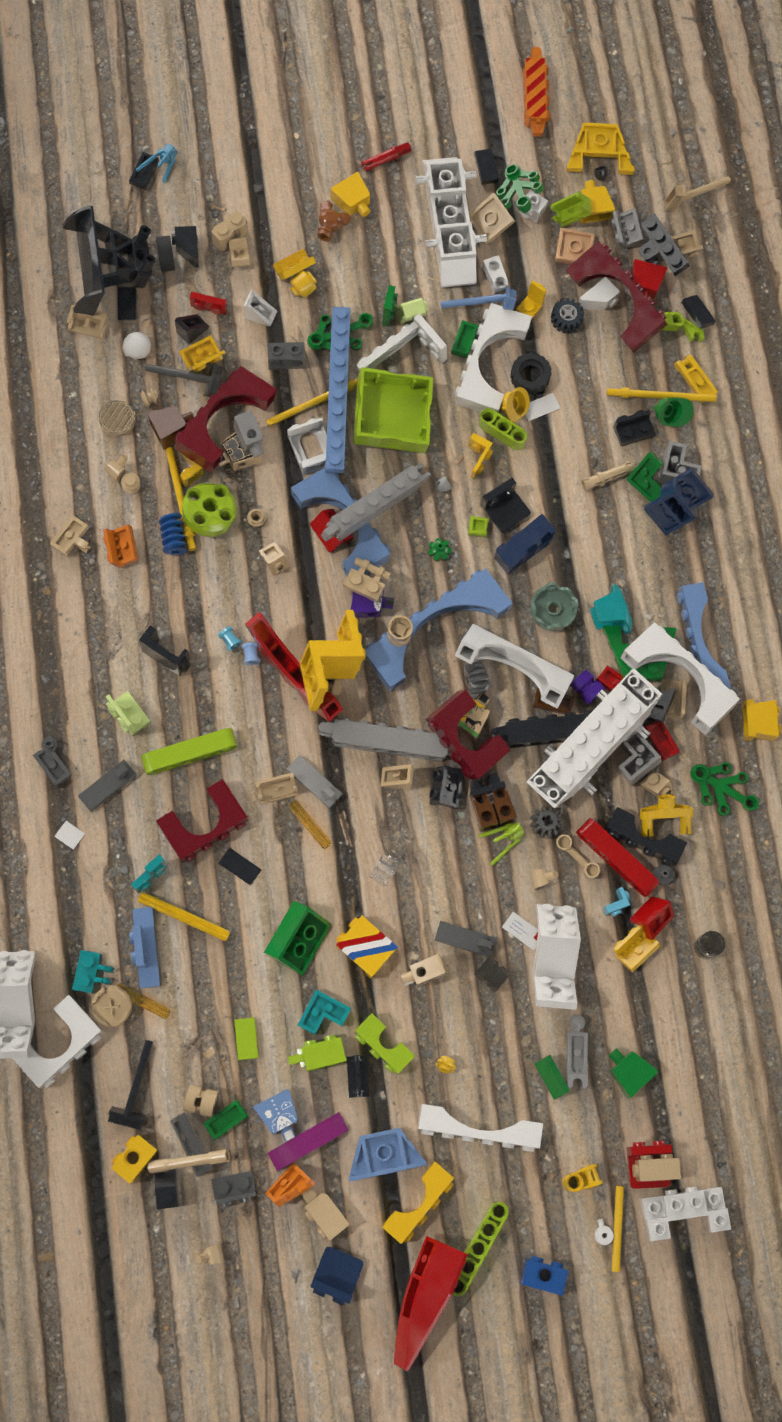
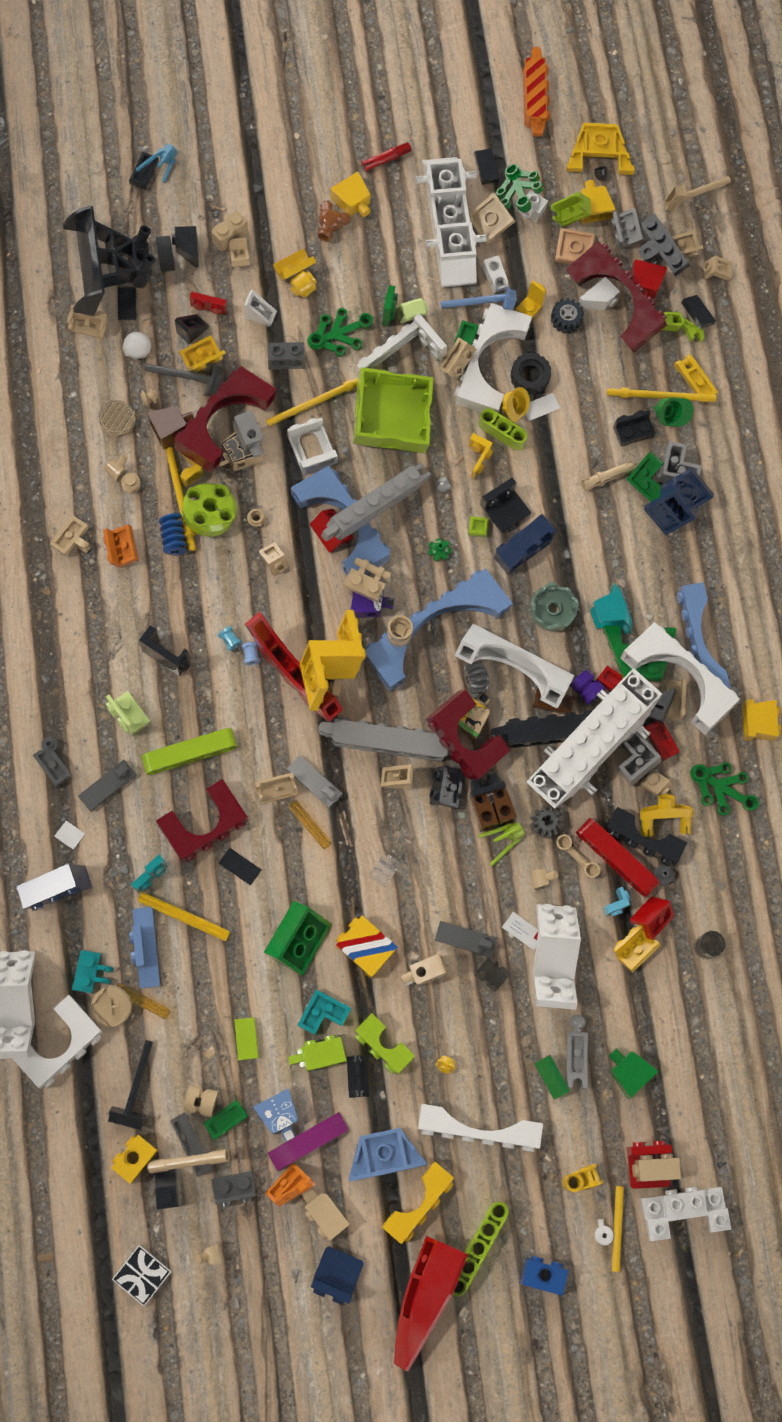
(54, 886): none -> wedge
(141, 1275): none -> tile
(338, 390): medium blue plate -> none
(457, 358): none -> tan bracket
(718, 267): none -> tan bracket

